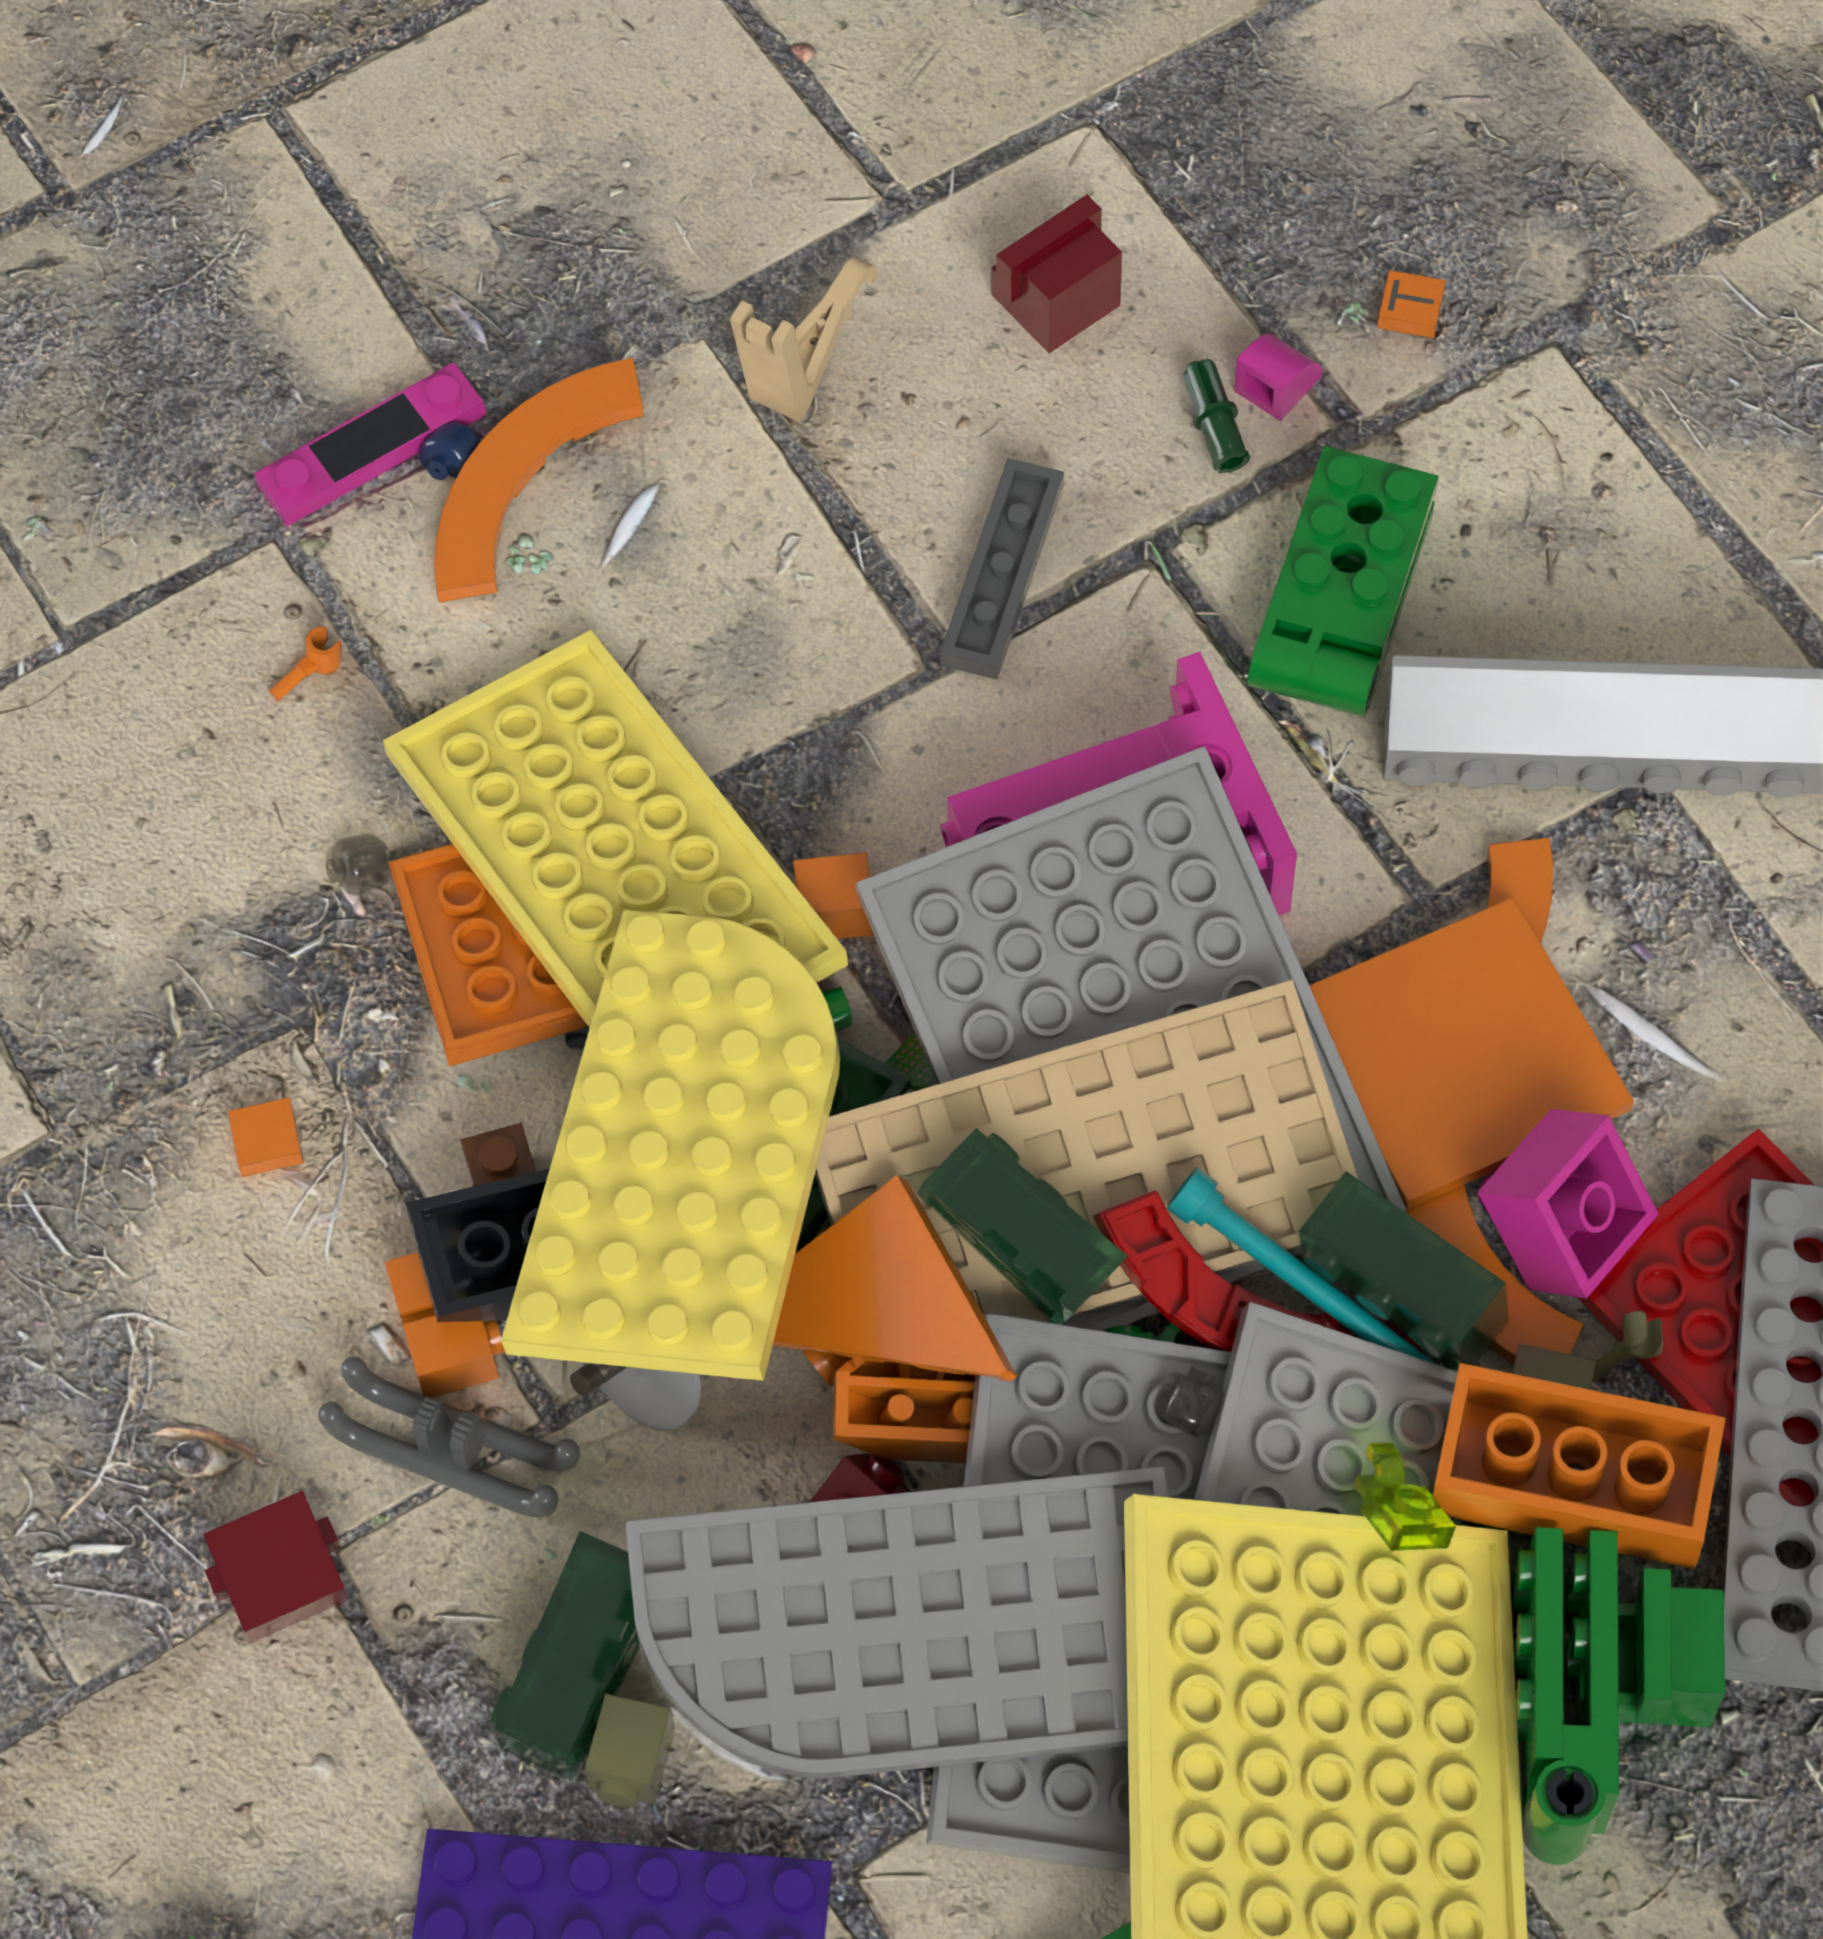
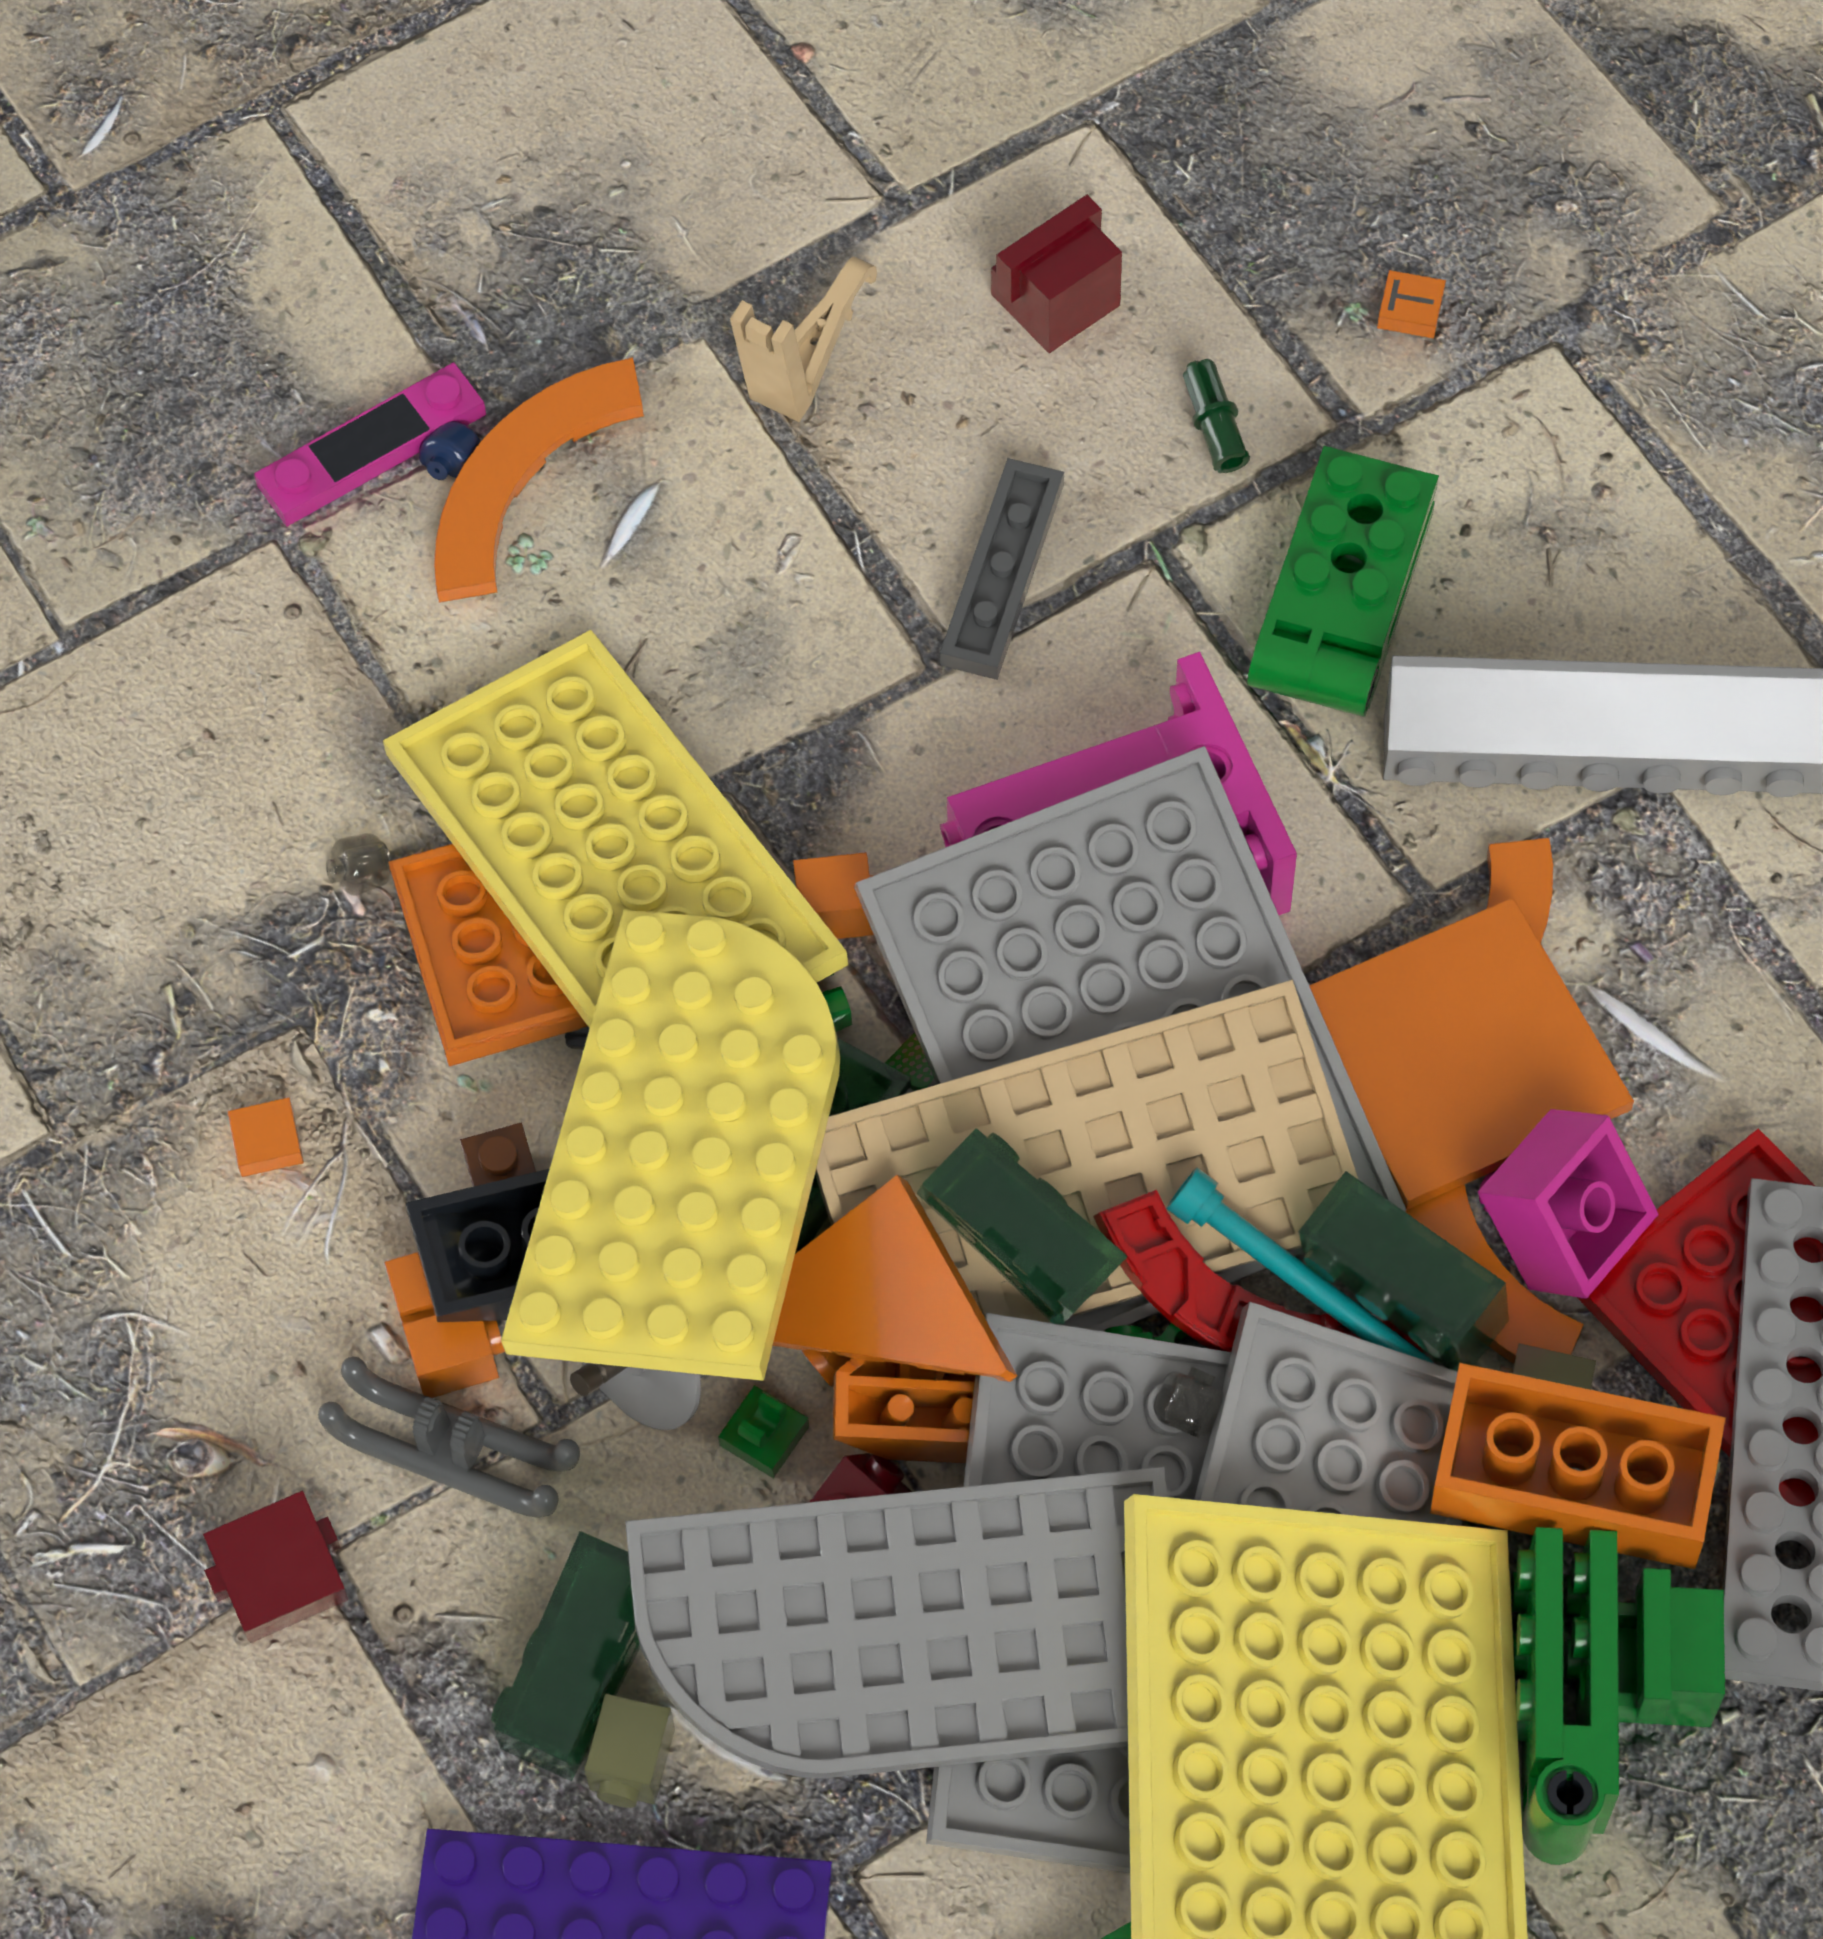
(315, 661): orange hand -> none
(763, 1431): none -> green tile
(1274, 375): dark pink brick -> none
(1401, 1512): clear neon green plate -> none
(1639, 1341): olive hand -> none

